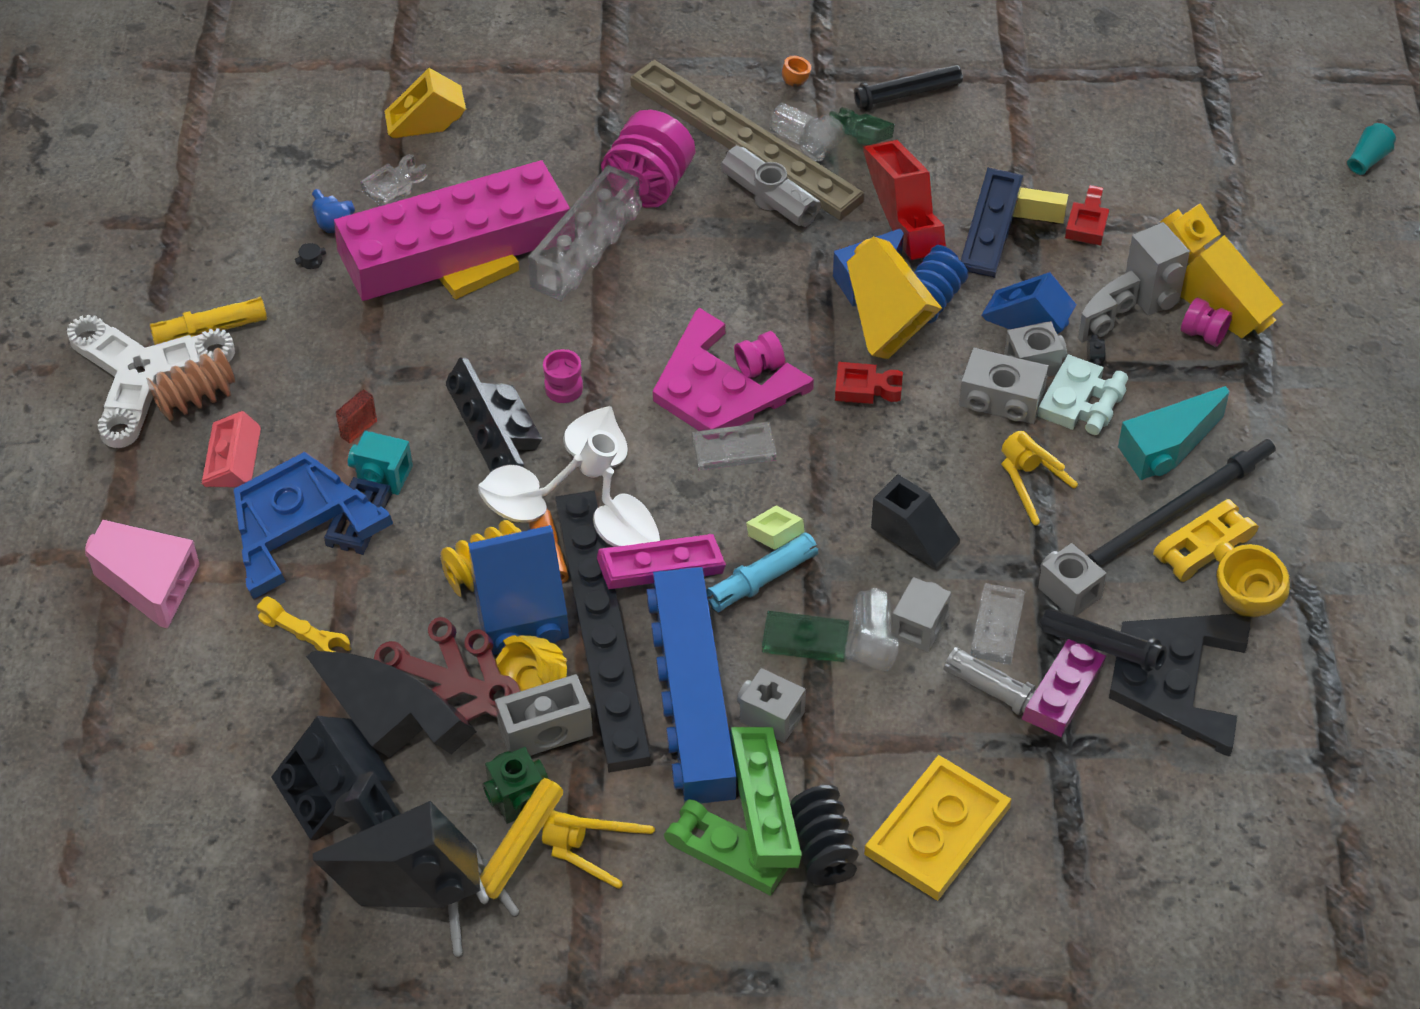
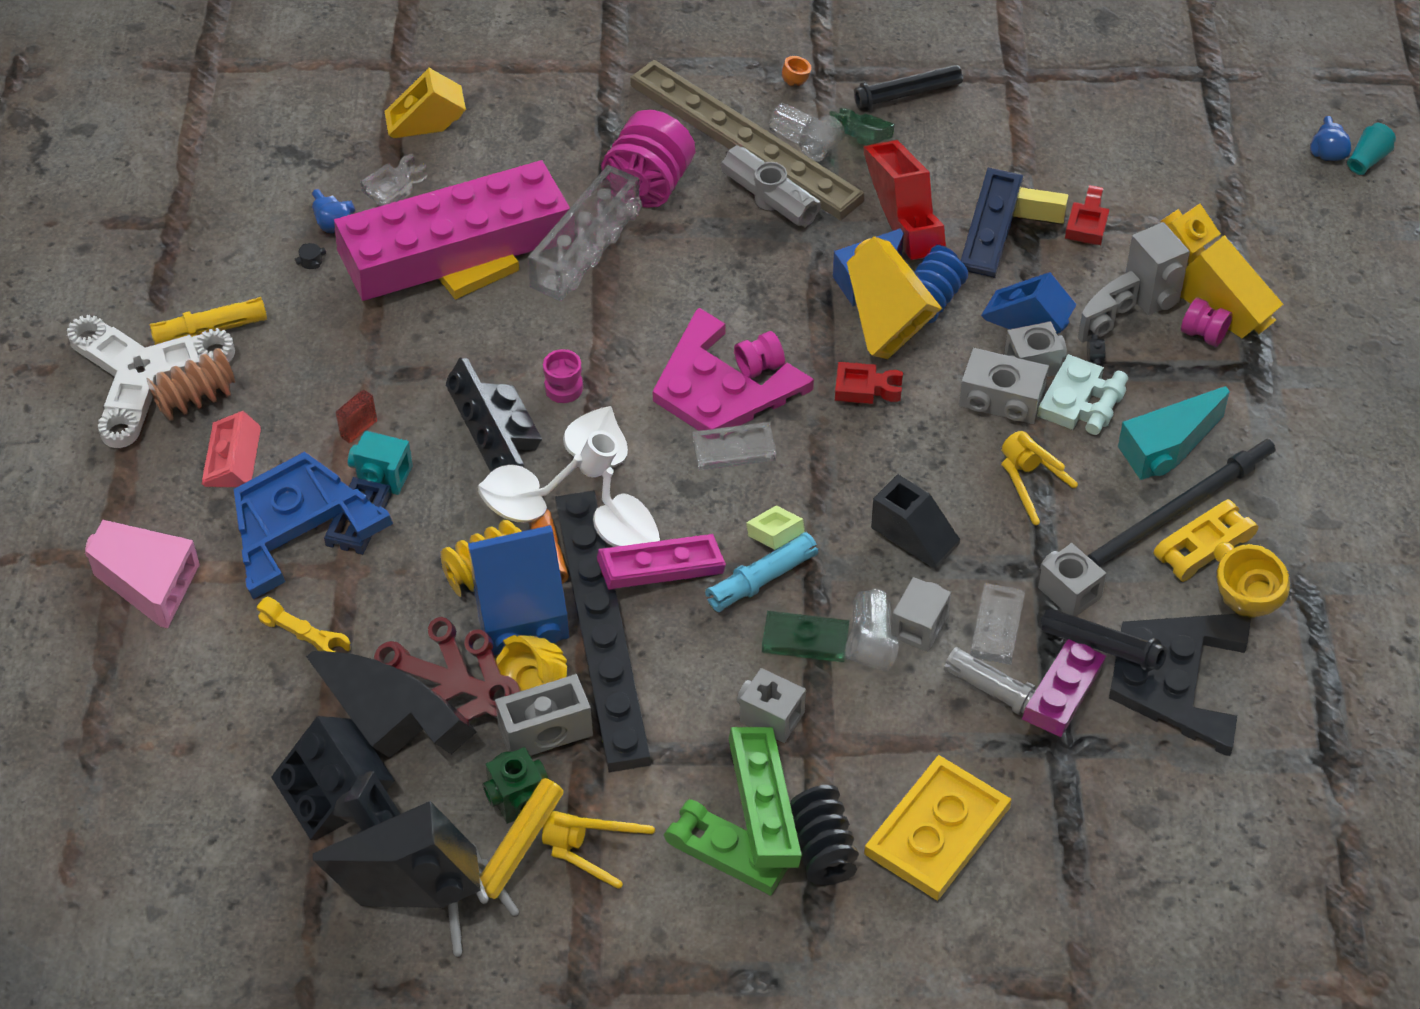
(694, 686): blue brick -> none
(1331, 142): none -> blue piece

